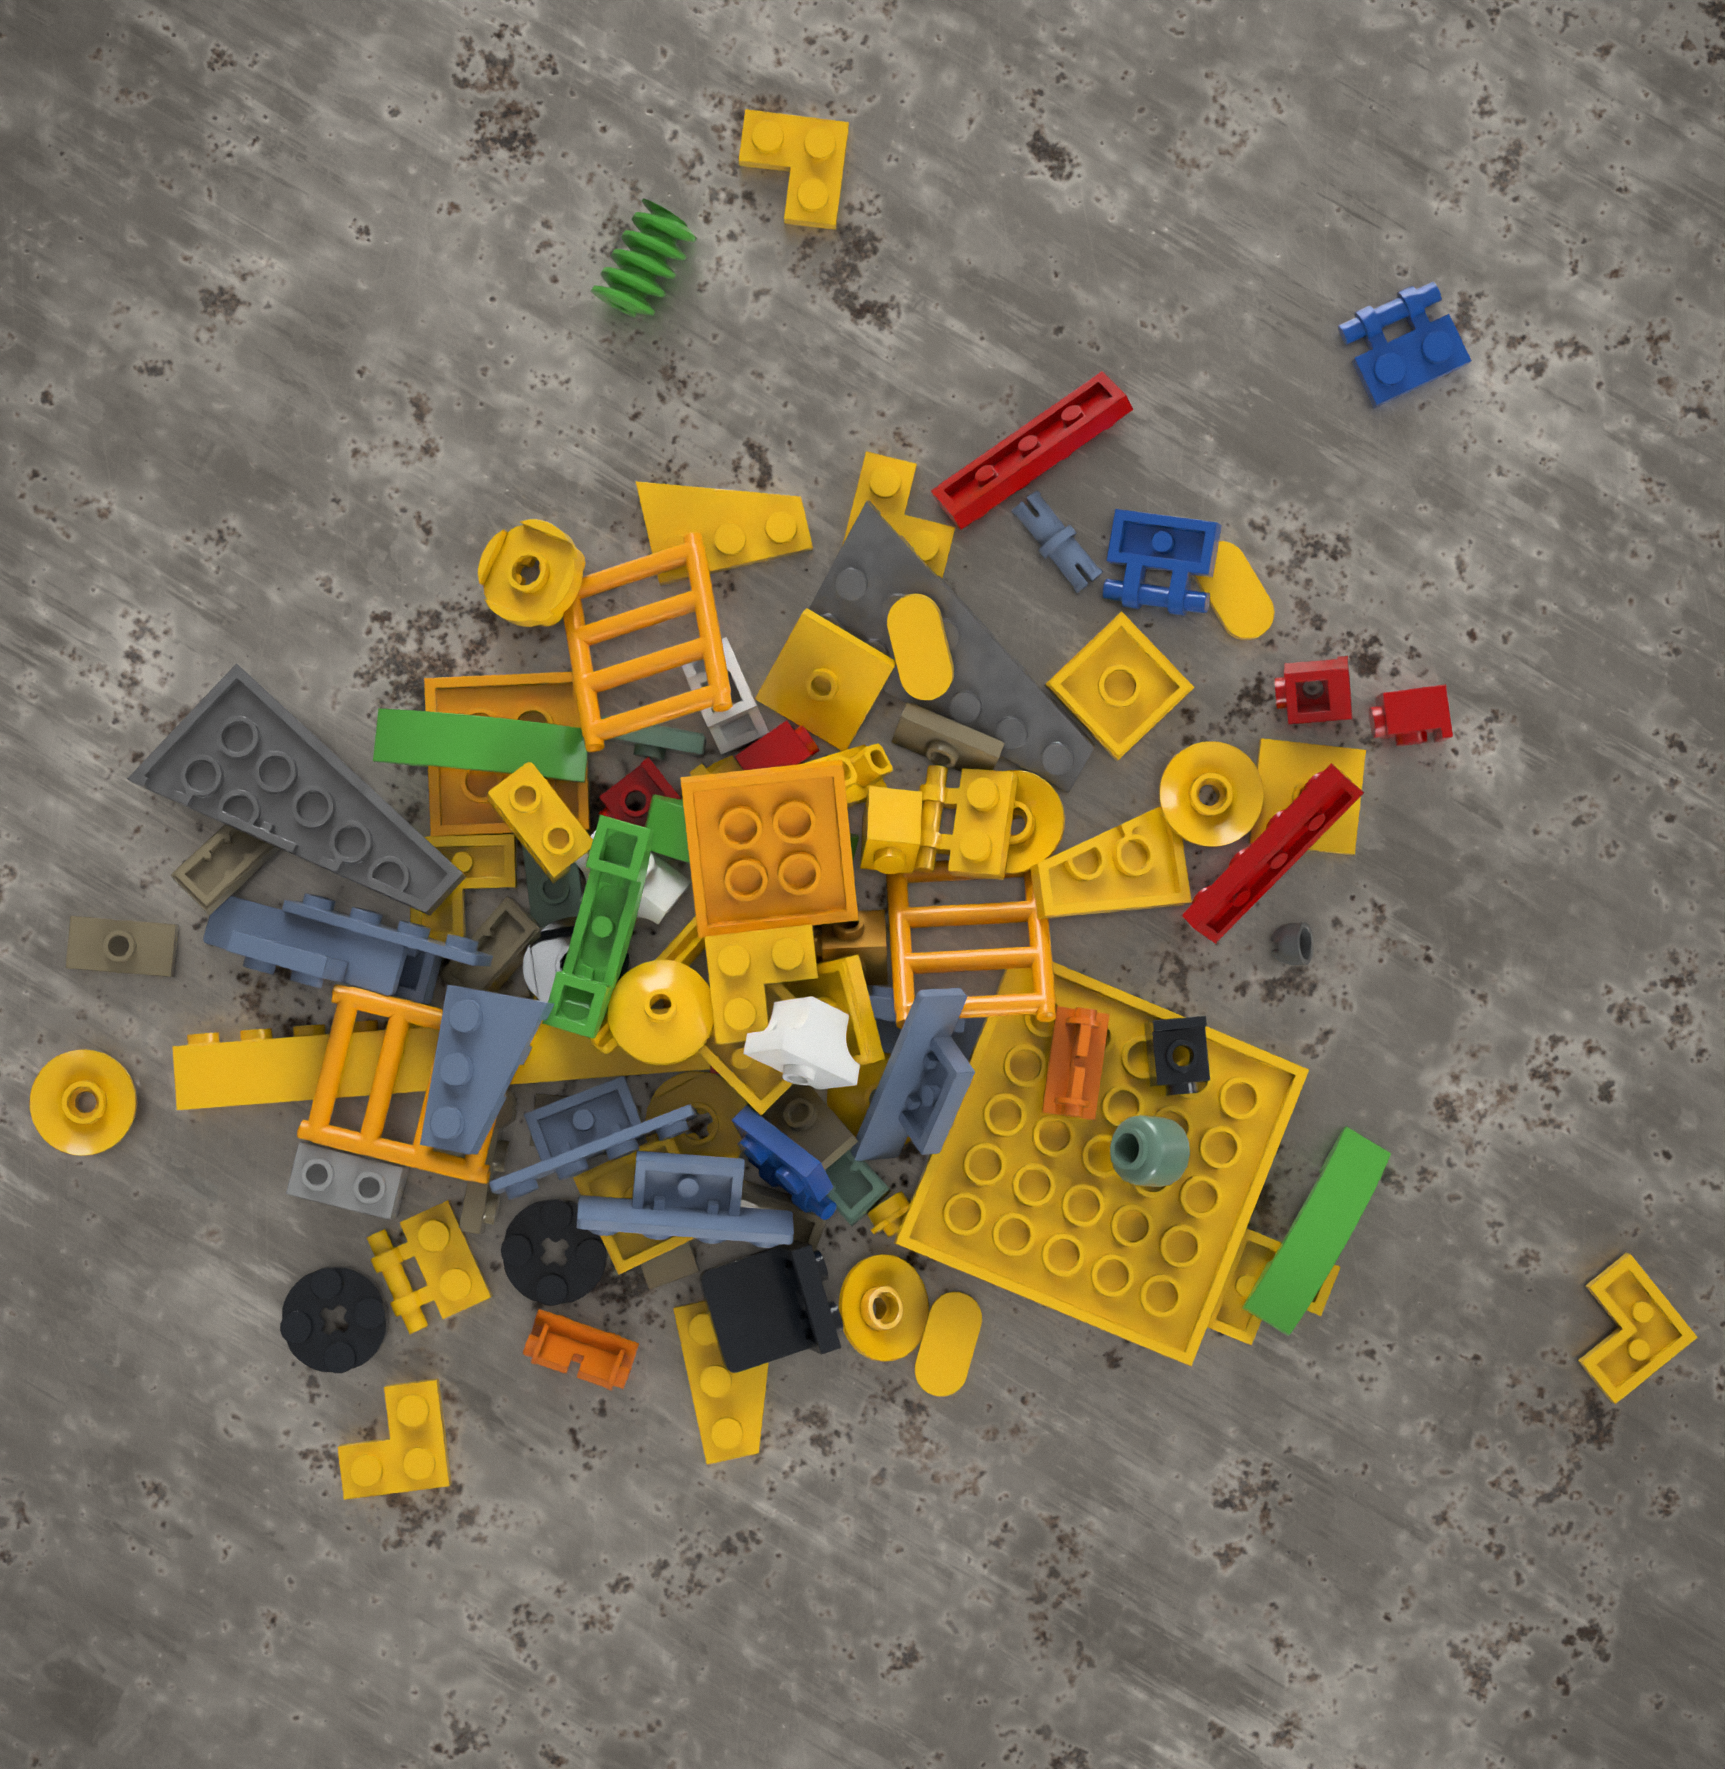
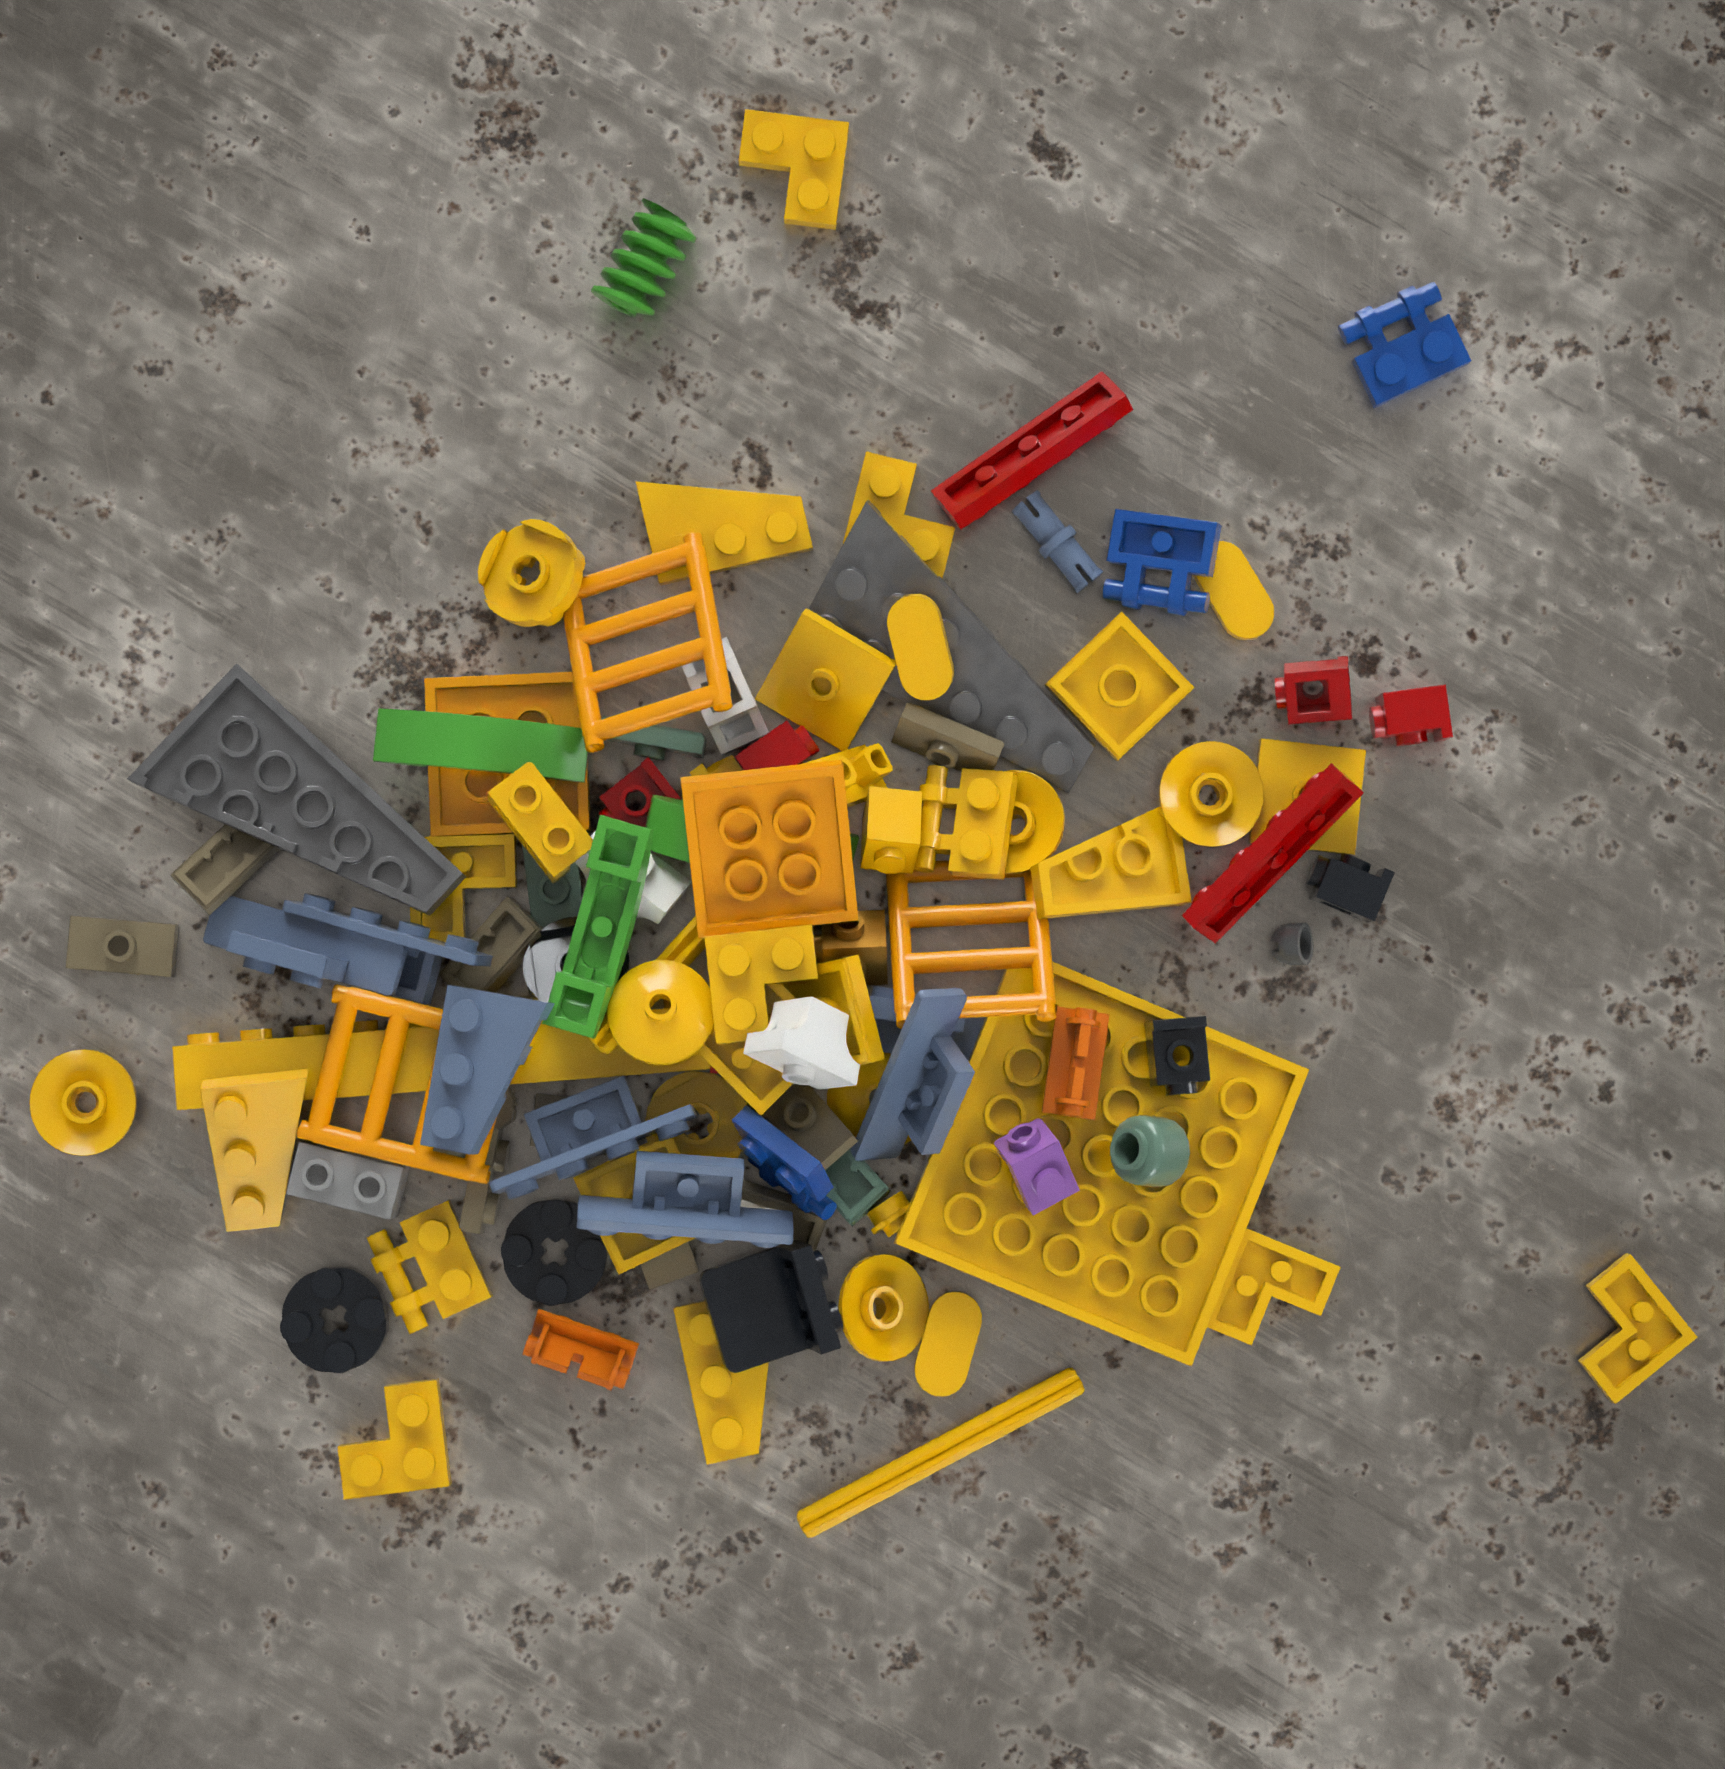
(252, 1142): none -> yellow wing
(940, 1452): none -> yellow axle
(1037, 1165): none -> medium lavender bracket
(1318, 1232): bright green slope -> none
(1349, 886): none -> black brick

